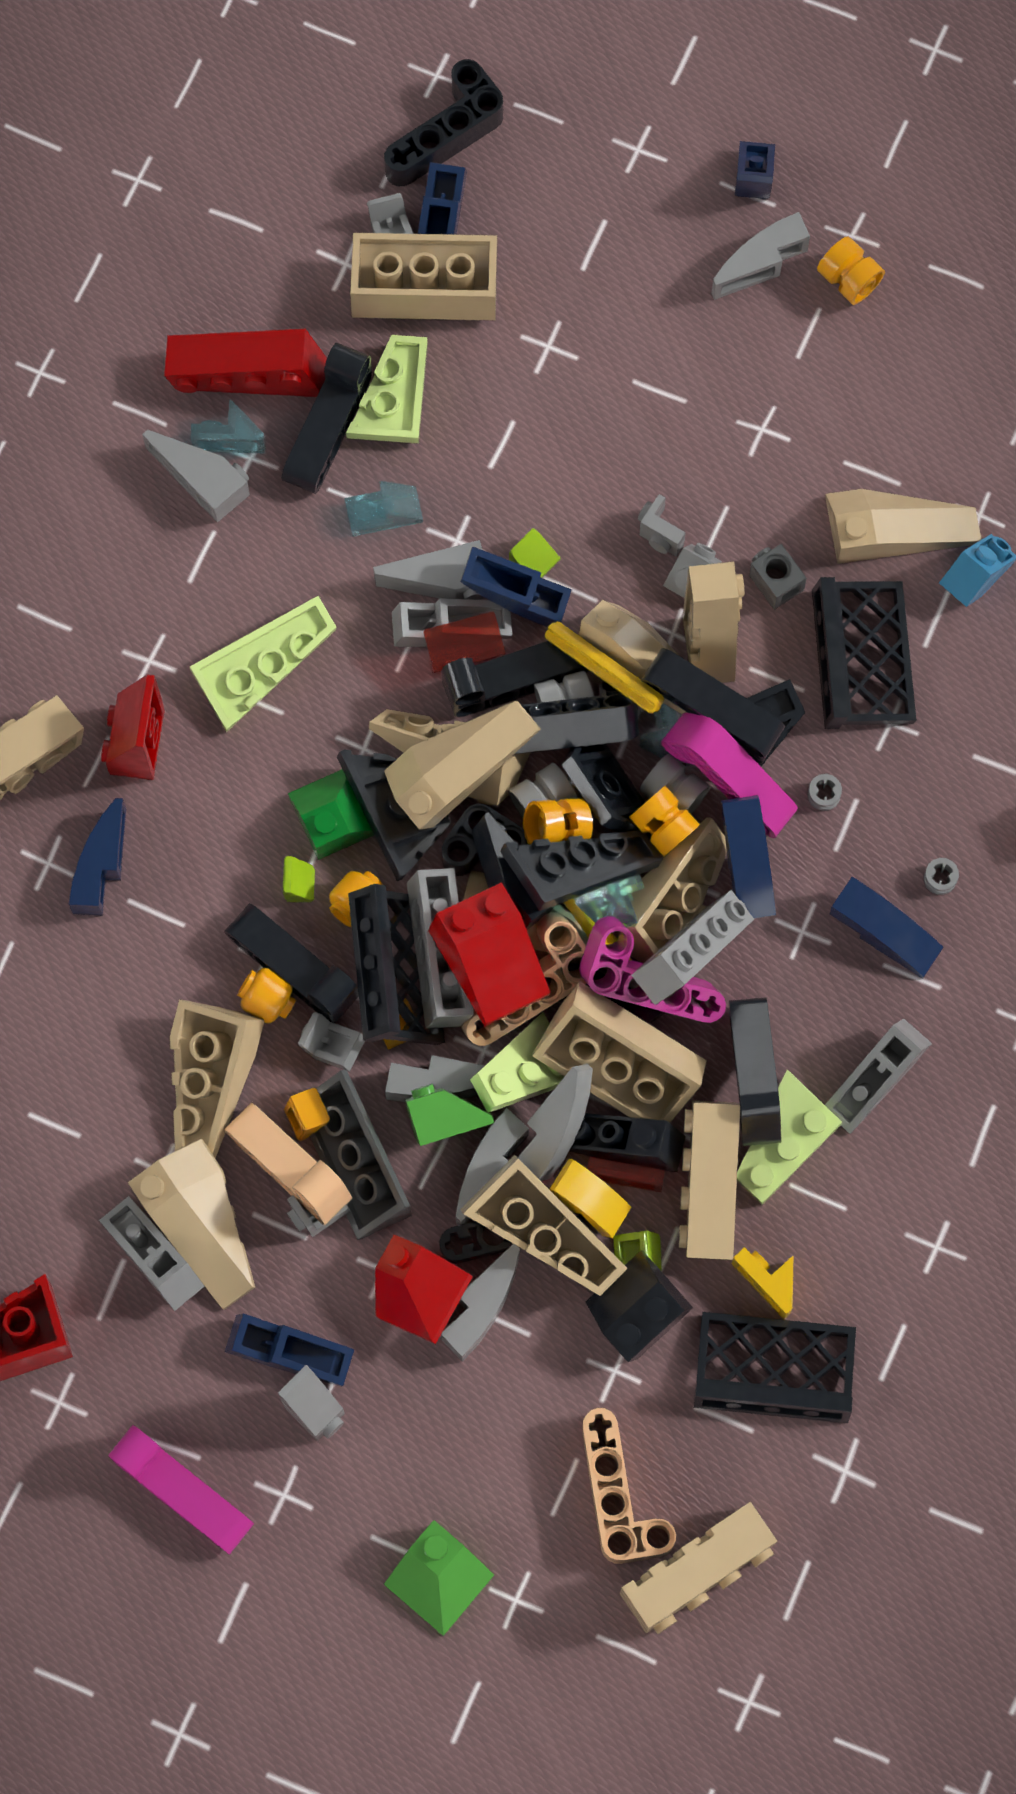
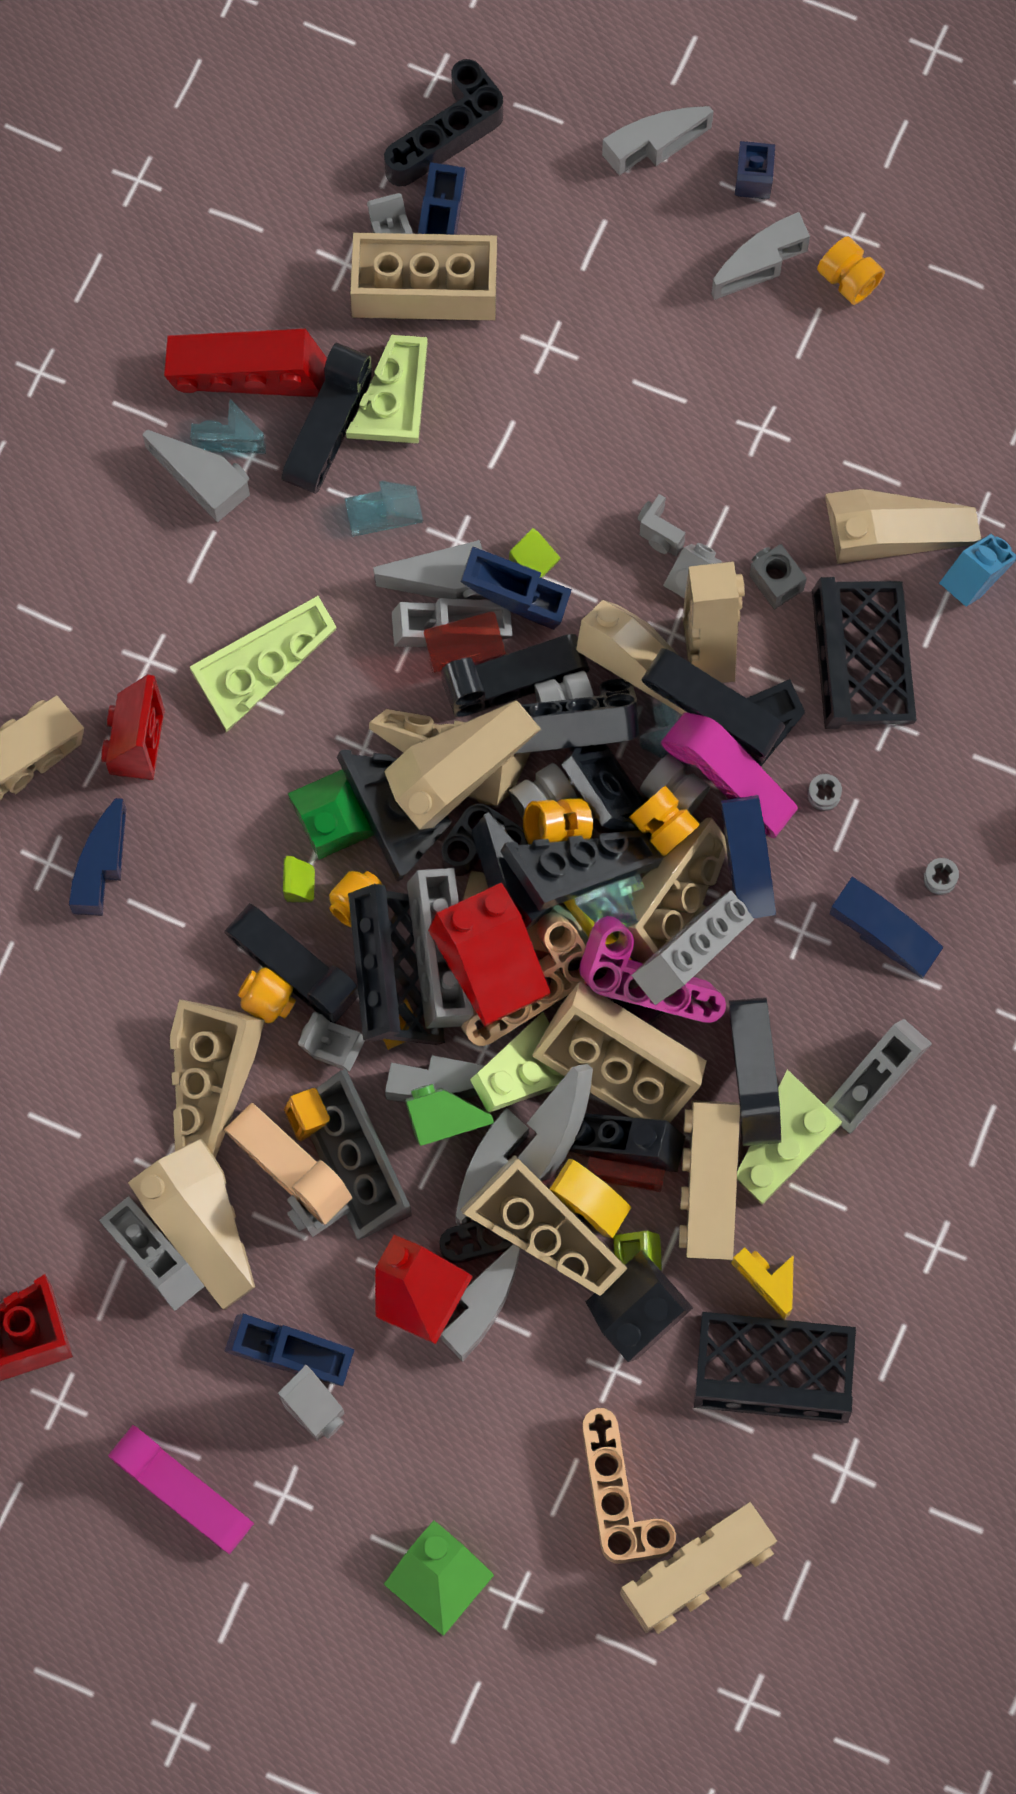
(604, 667): yellow axle -> none
(655, 137): none -> light grey slope

